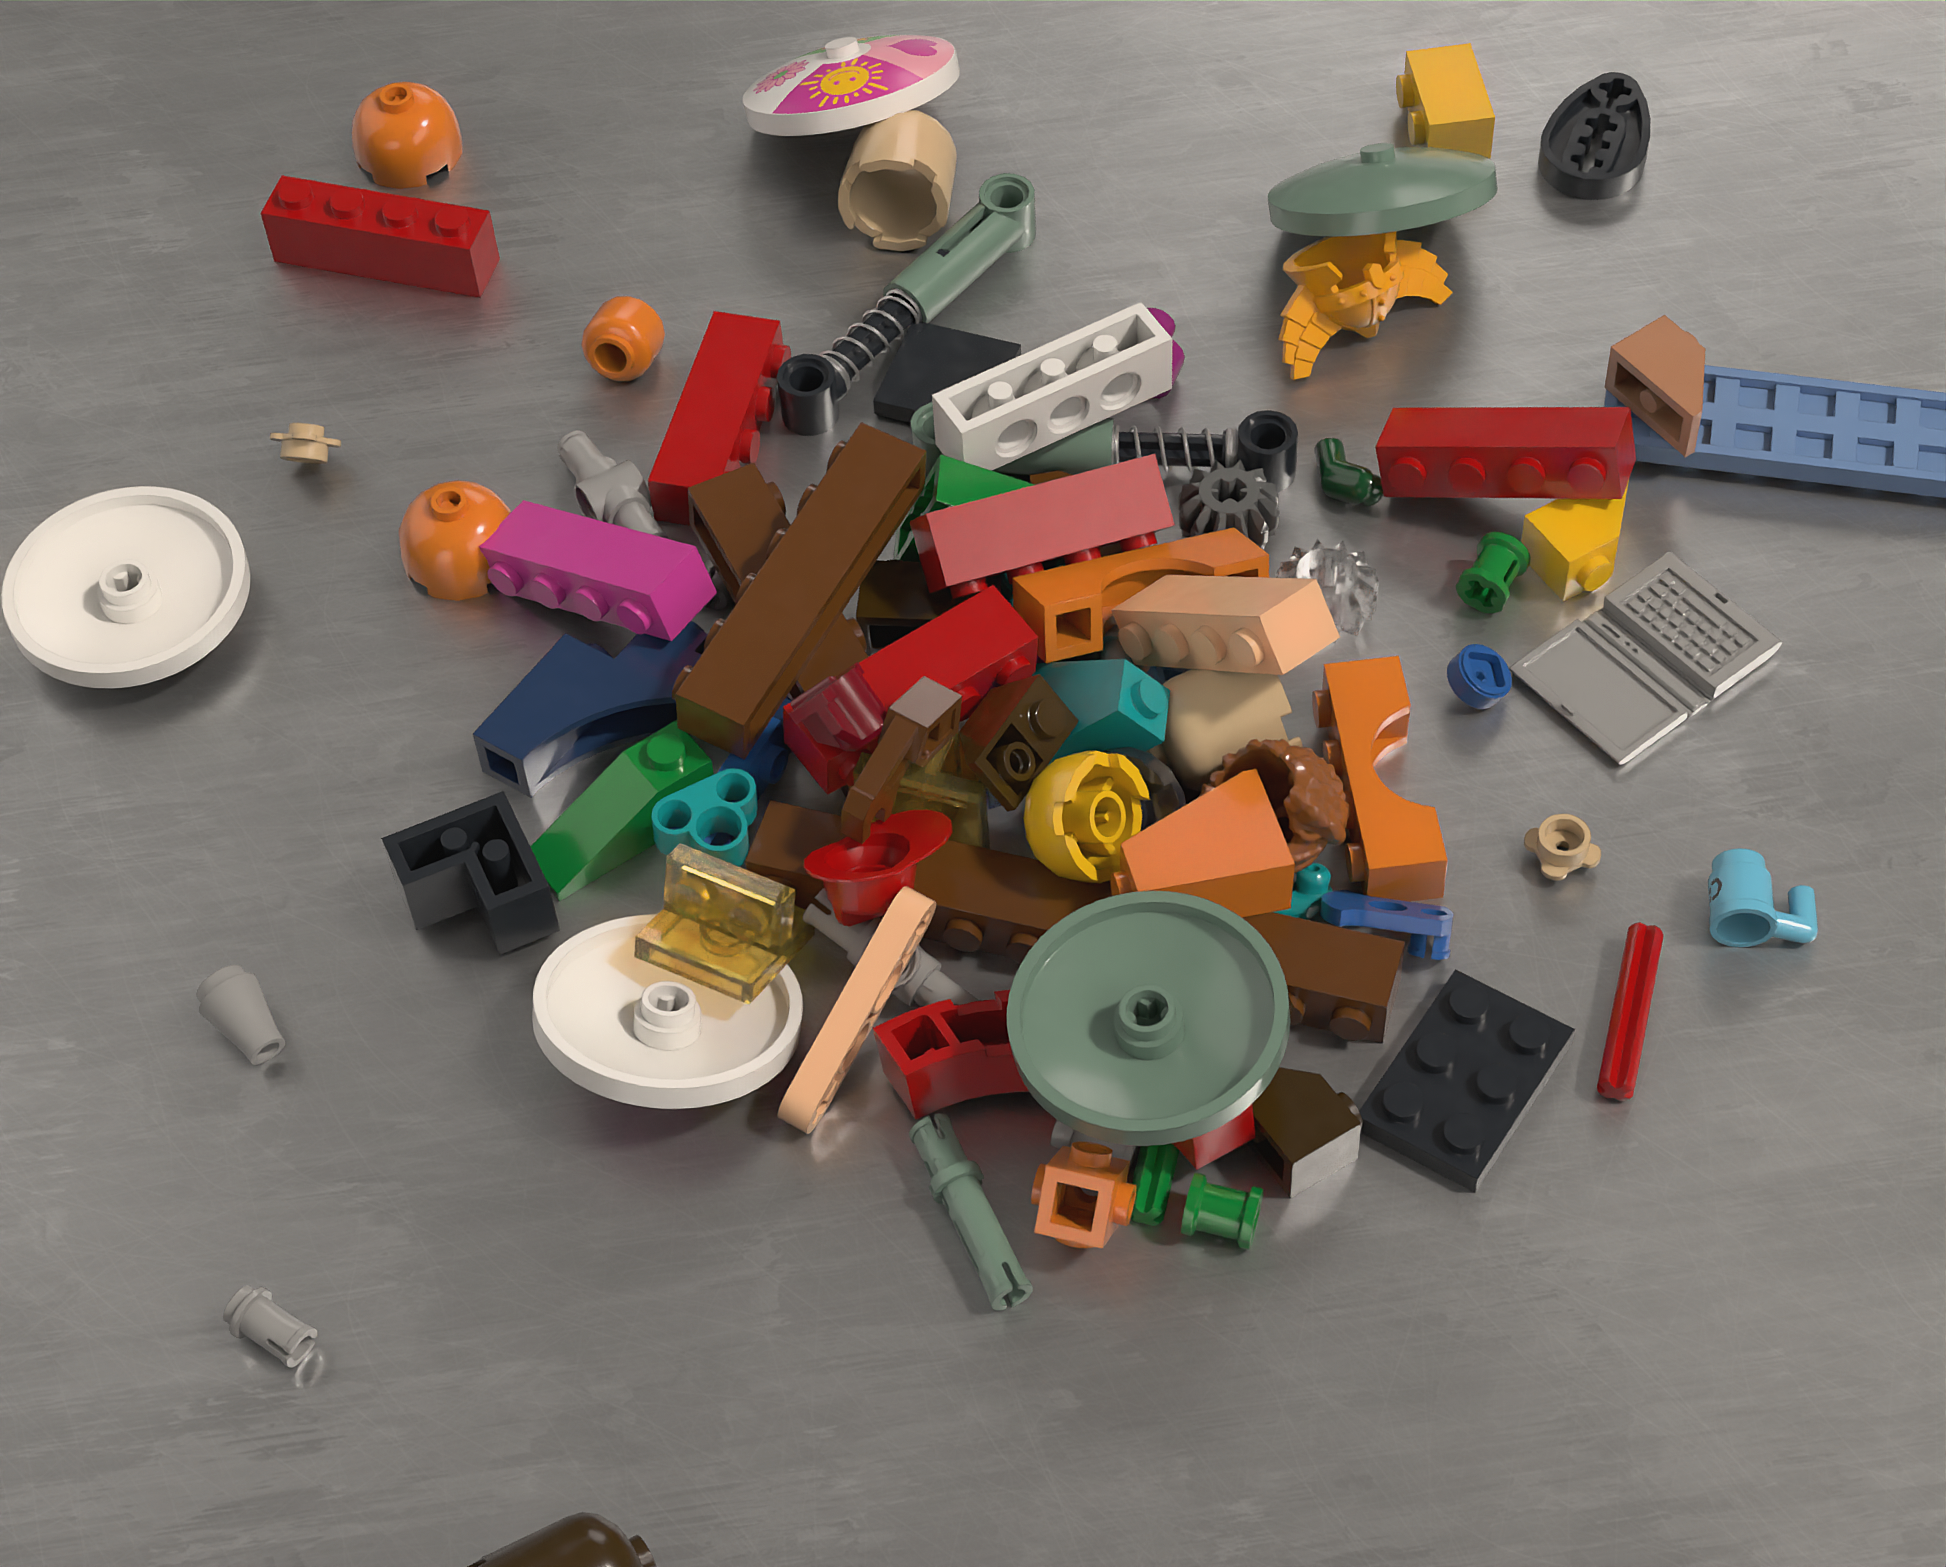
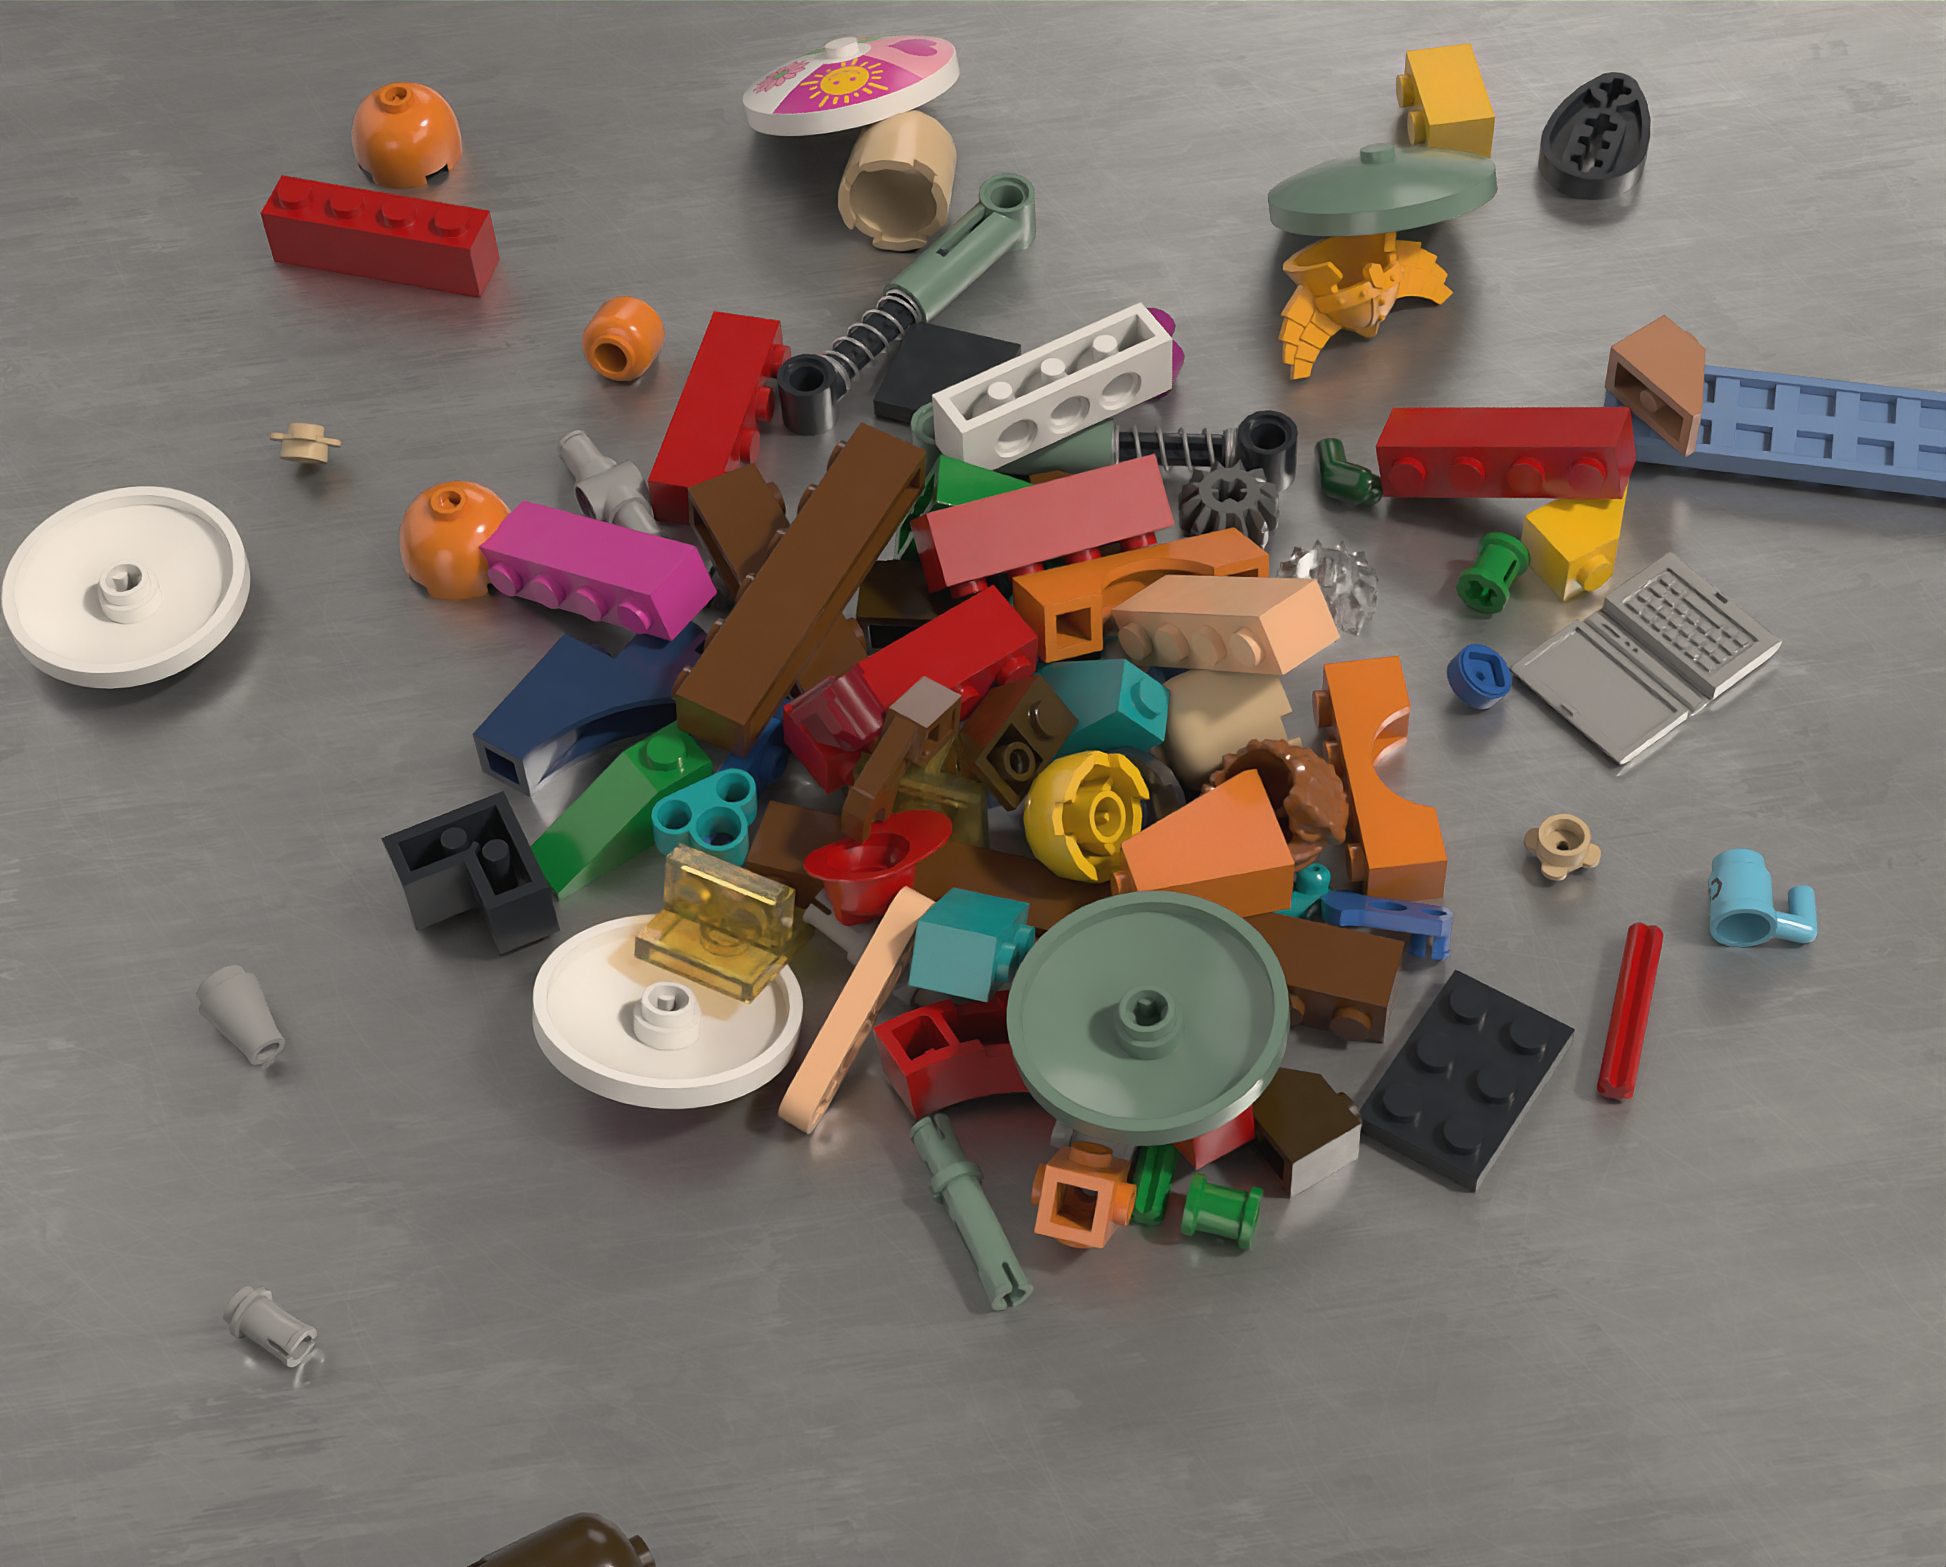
(970, 944): none -> teal brick

